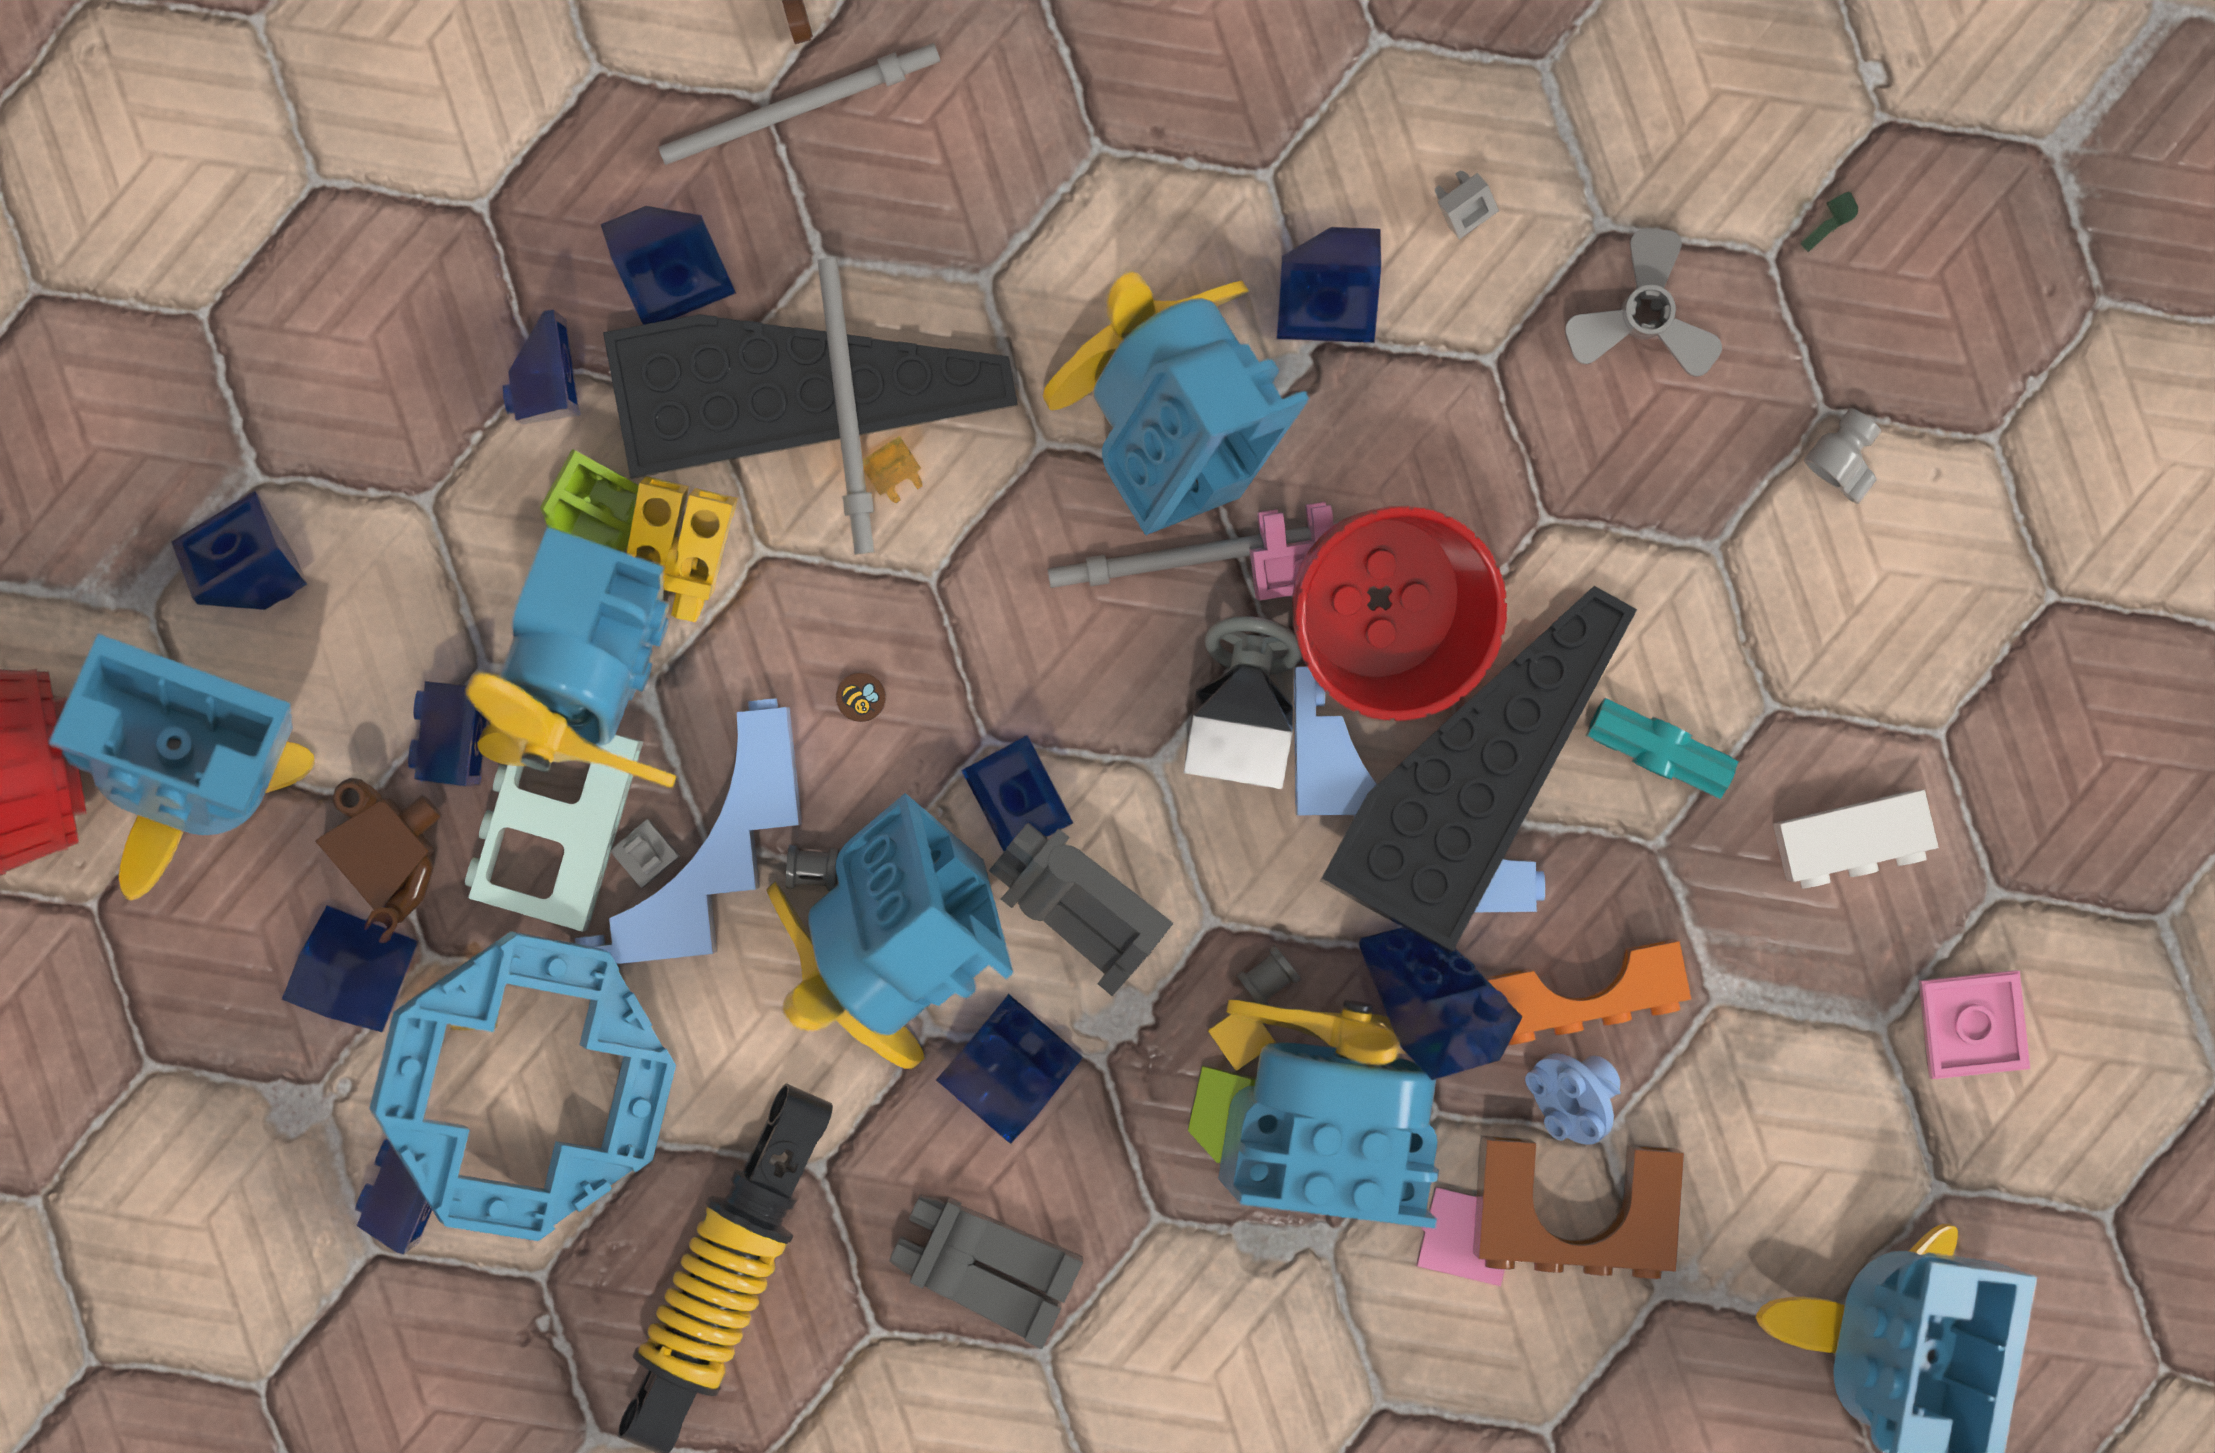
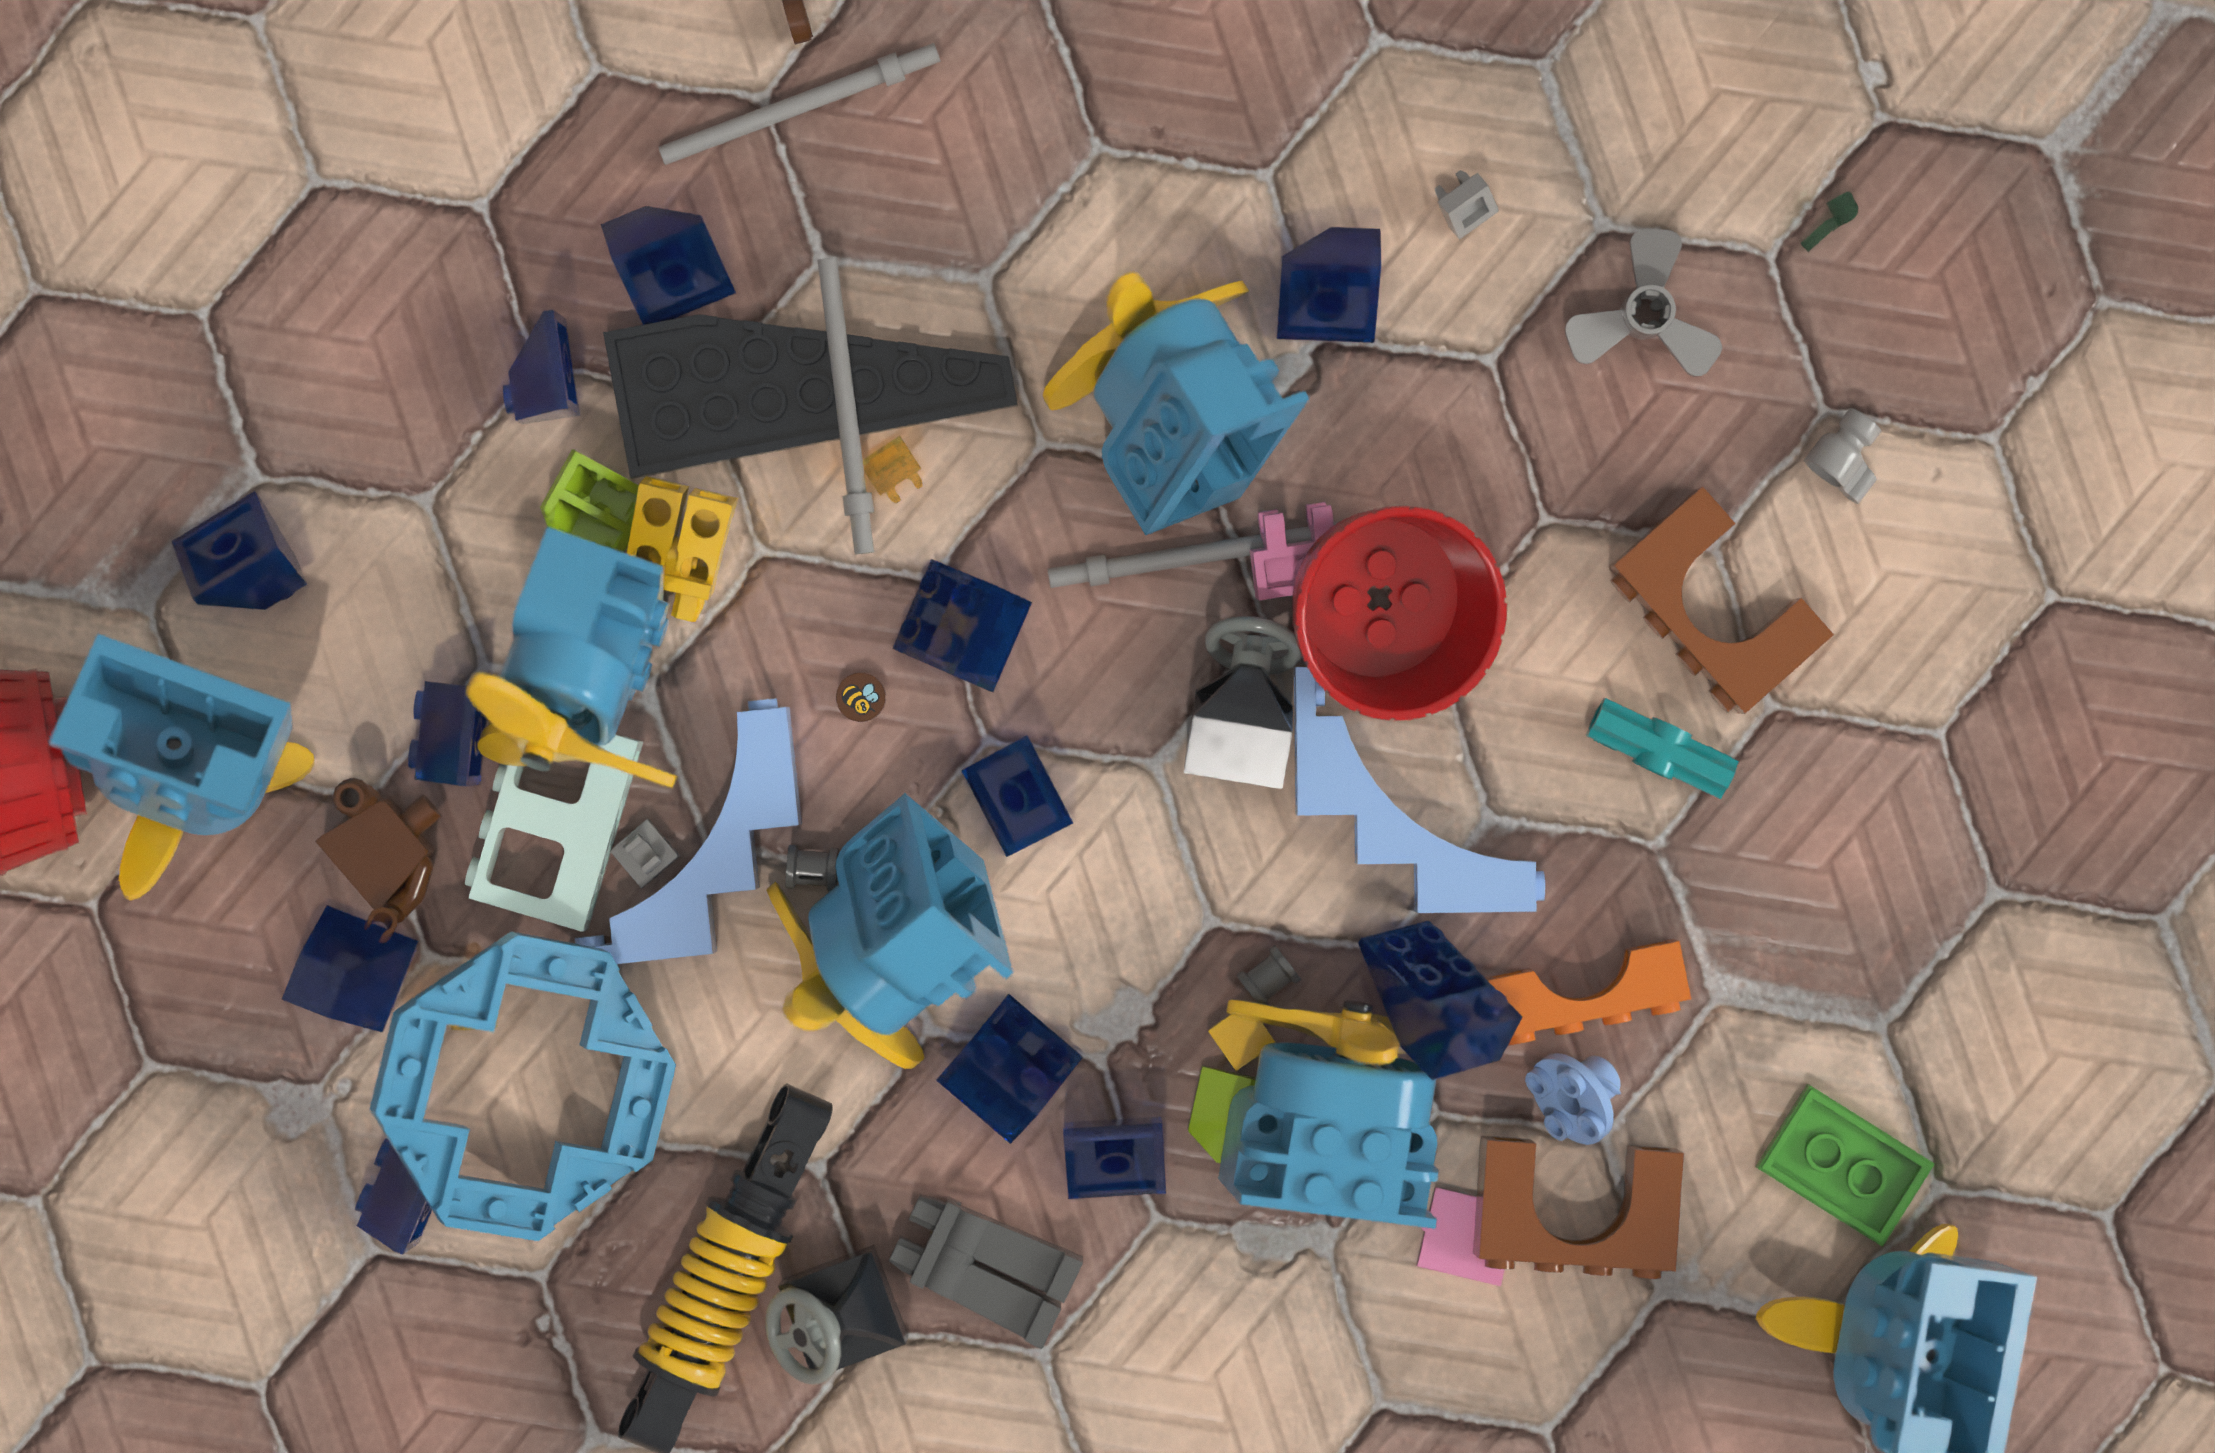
(837, 1316): none -> black piece
(962, 625): none -> clear blue slope
(1080, 903): dark grey hips -> none
(1114, 1157): none -> clear blue slope
(1454, 805): black wing -> none
(1655, 576): none -> dark orange arch
(1845, 1165): none -> bright green tile
(1856, 838): white brick -> none
(1974, 1024): bright pink plate -> none

